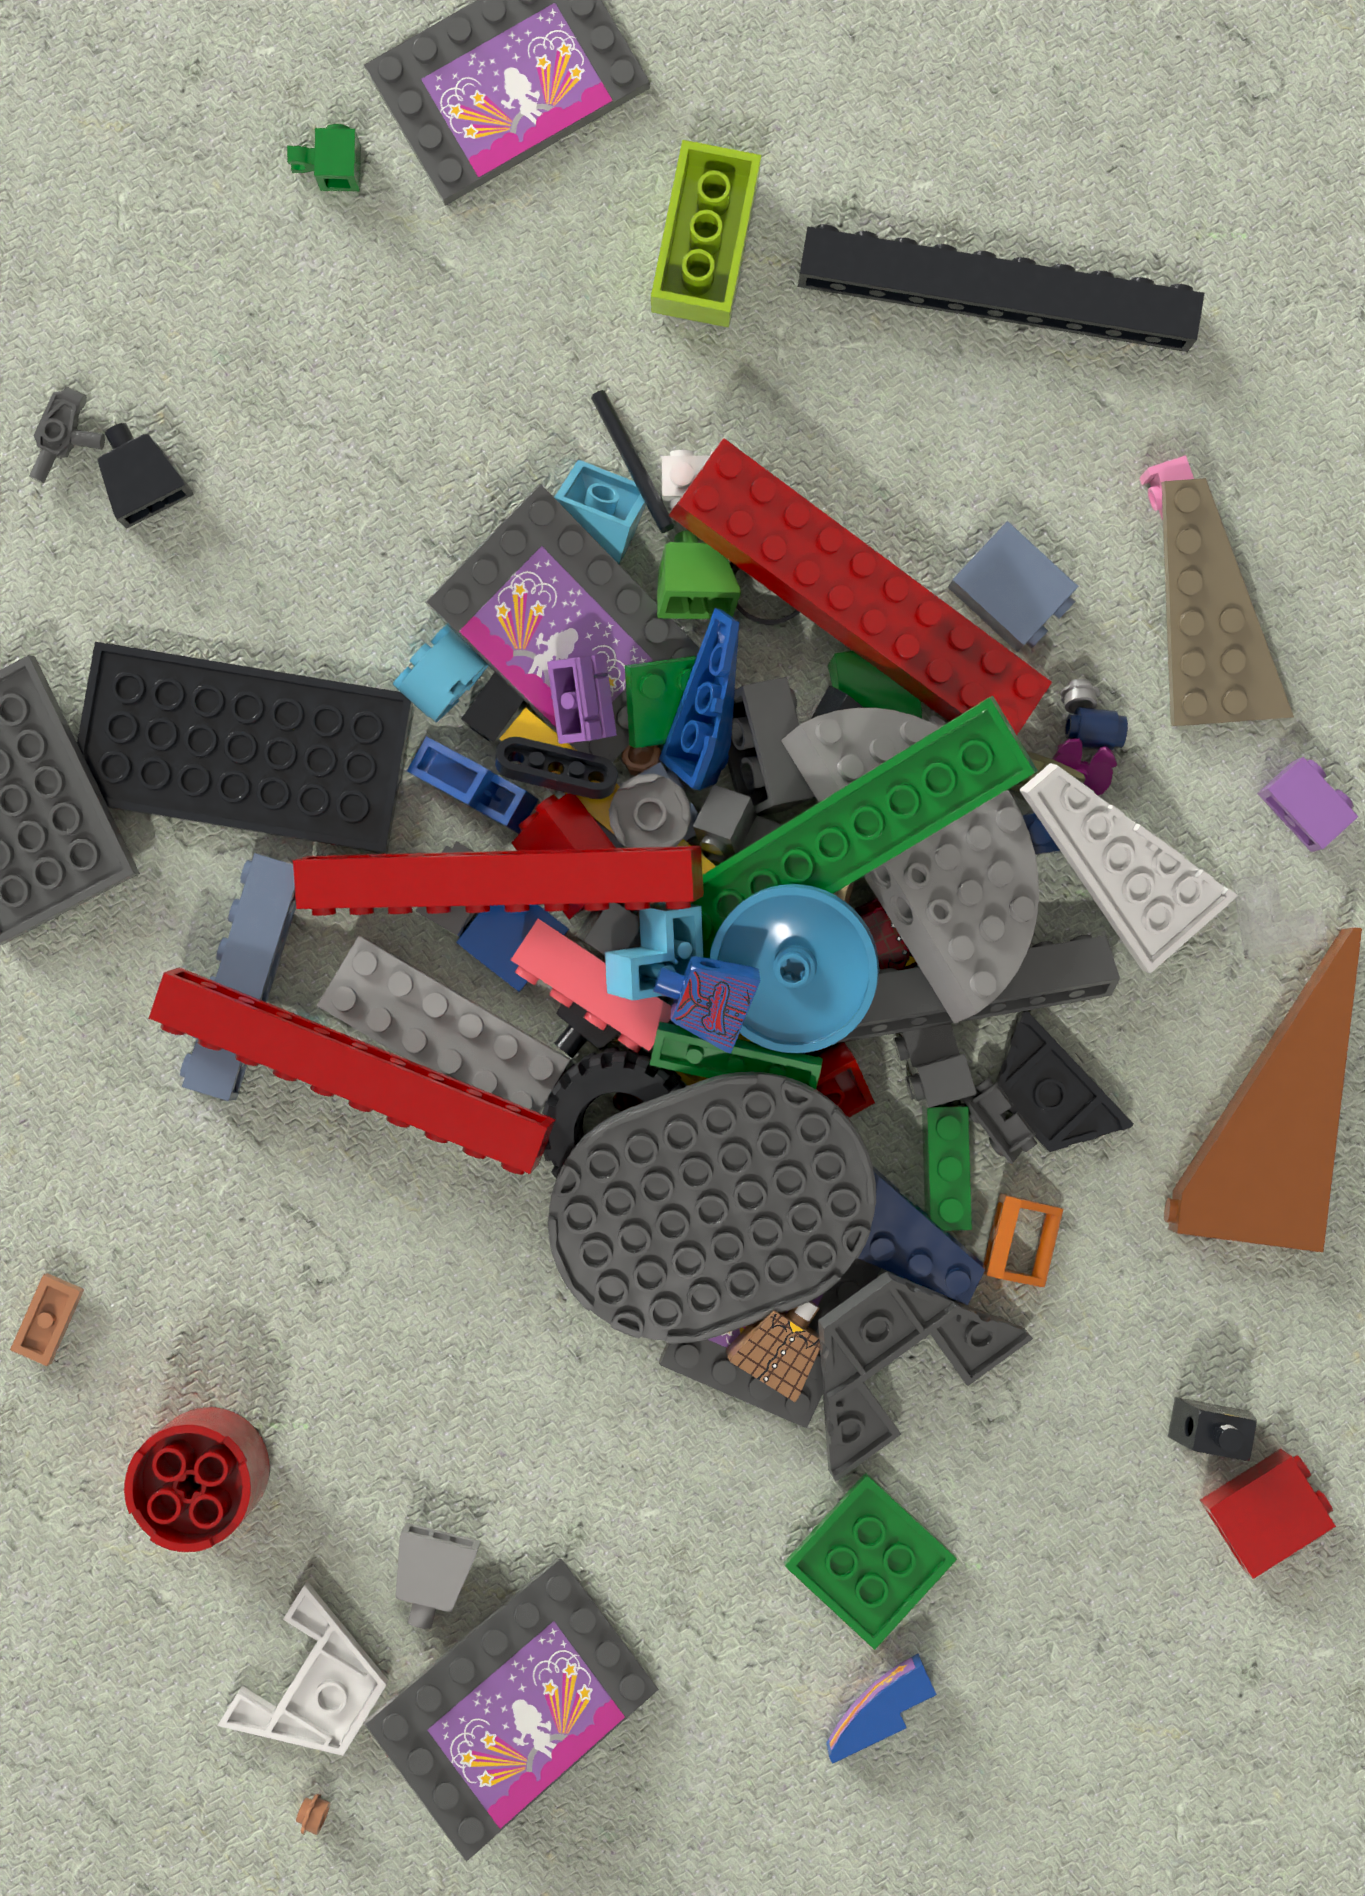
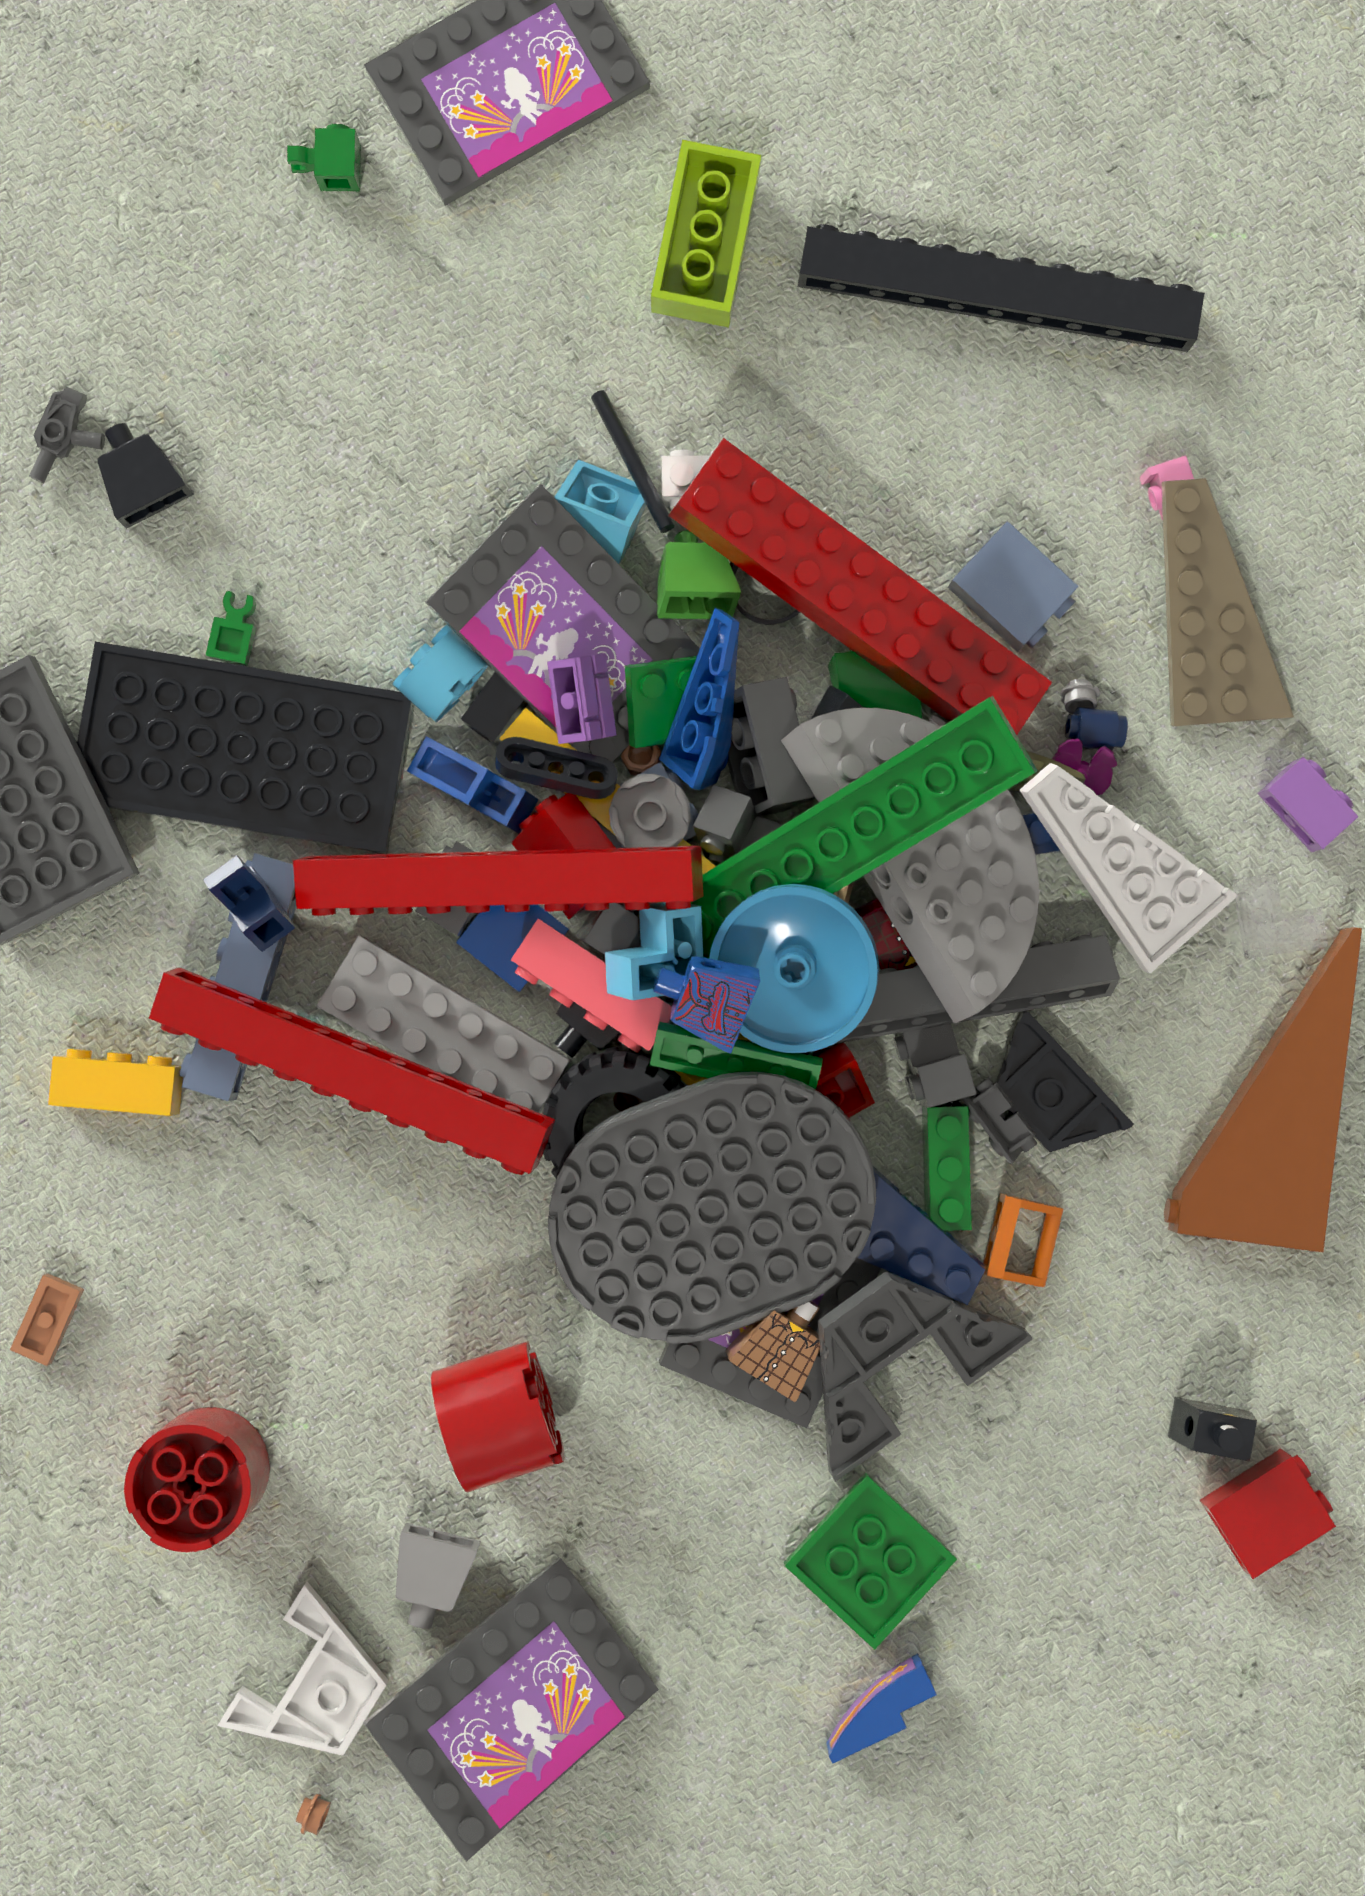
(116, 1083): none -> yellow brick
(232, 637): none -> green plate
(250, 903): none -> dark blue brick
(496, 1417): none -> red brick

